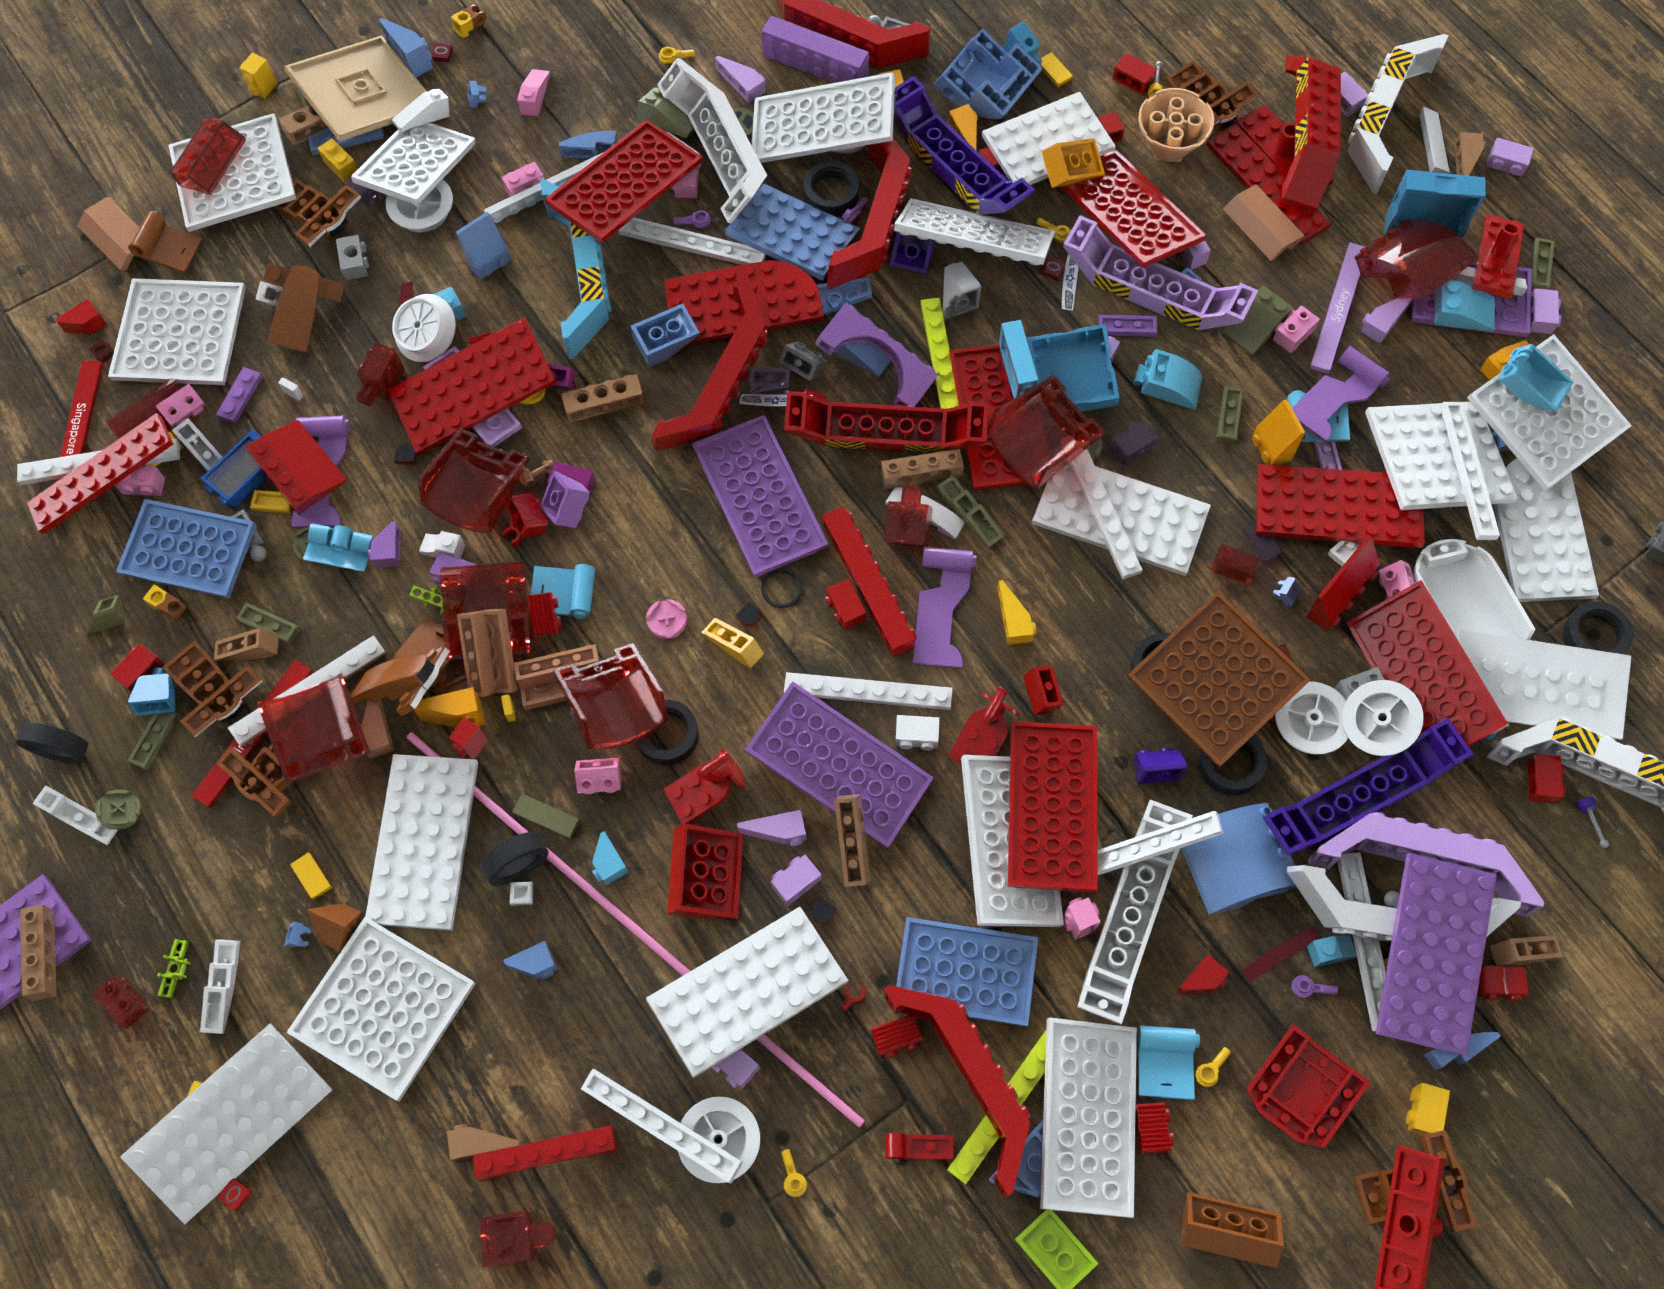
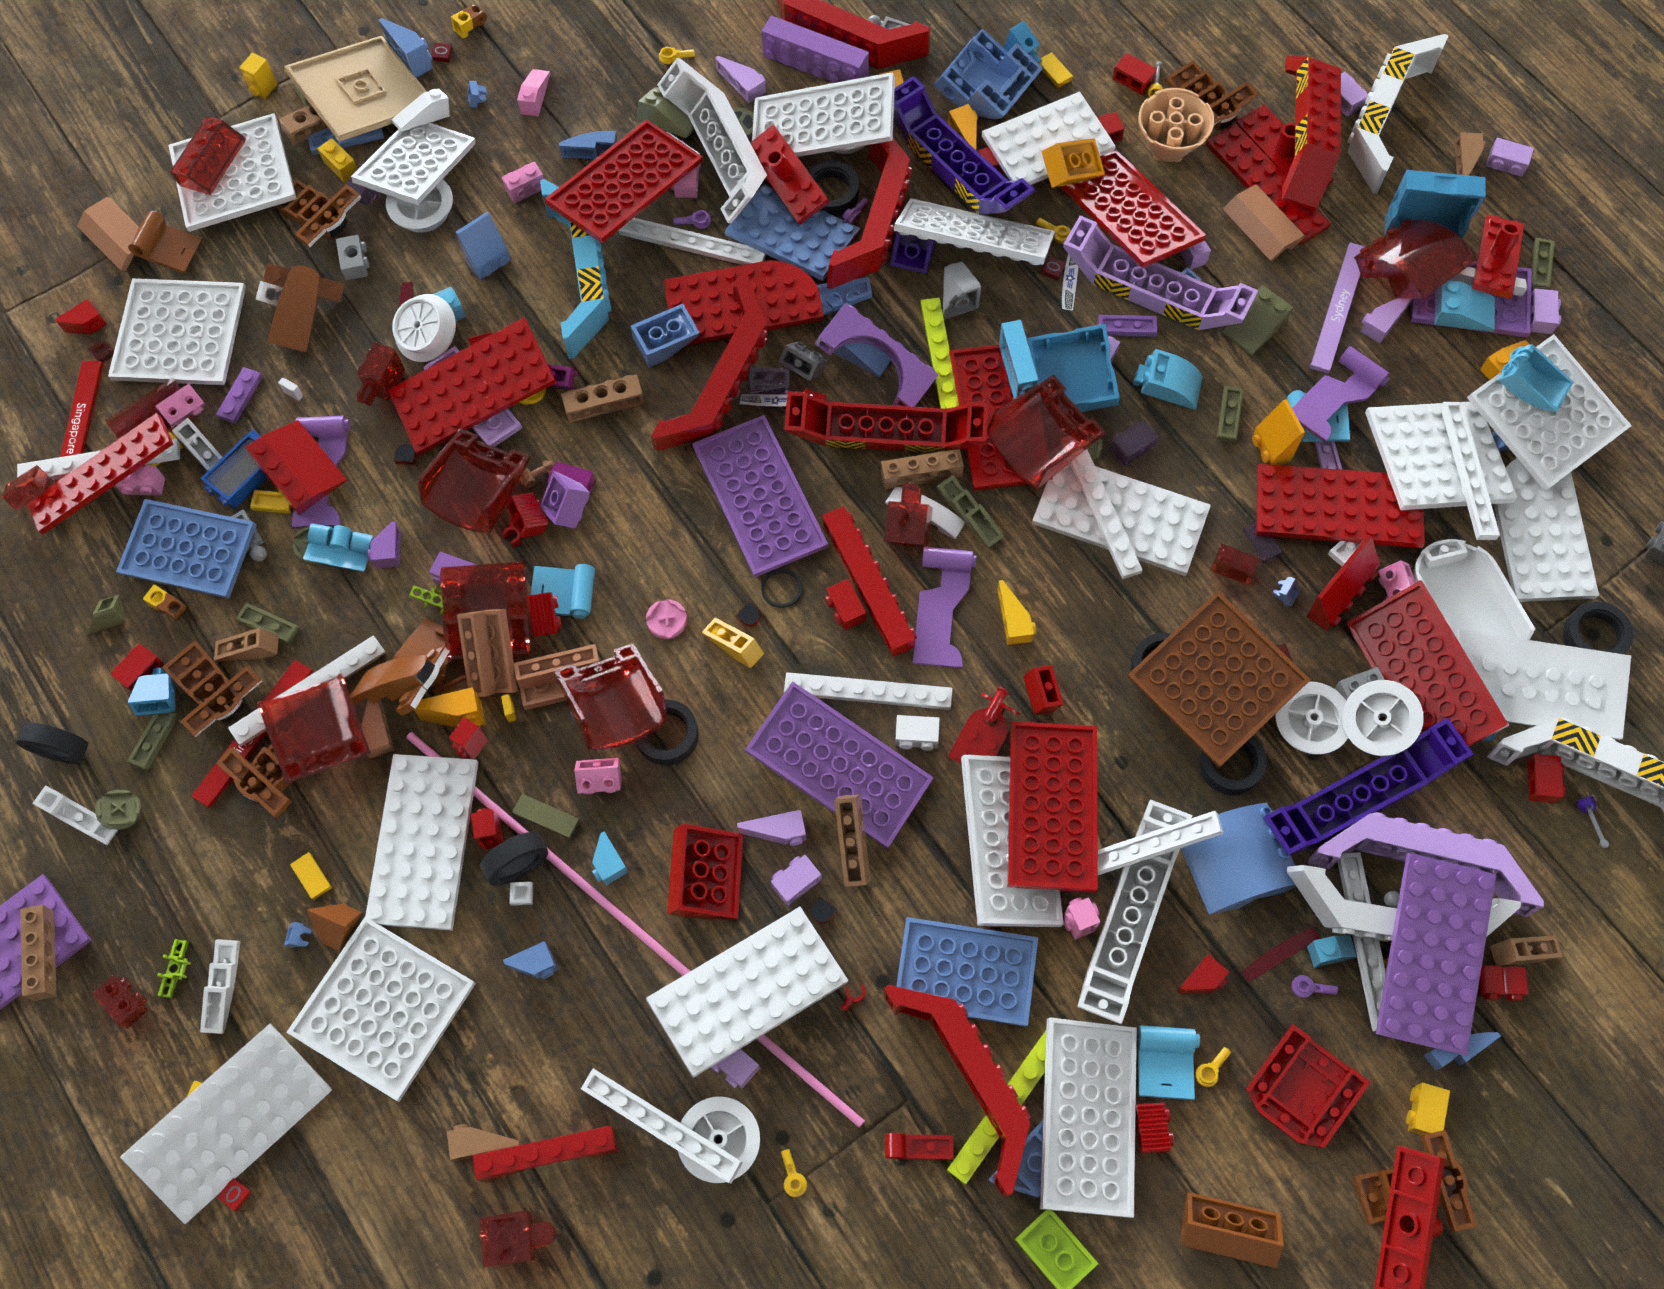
(26, 487): none -> clear red brick
(444, 542): white arch -> none
(487, 828): none -> red brick
(531, 195): white plate -> none
(704, 787): red plate -> none
(788, 175): none -> red plate
(896, 1036): red brick -> none
(1159, 766): dark purple slope -> none
(1295, 328): bright pink brick -> none
(1433, 141): white slope -> none

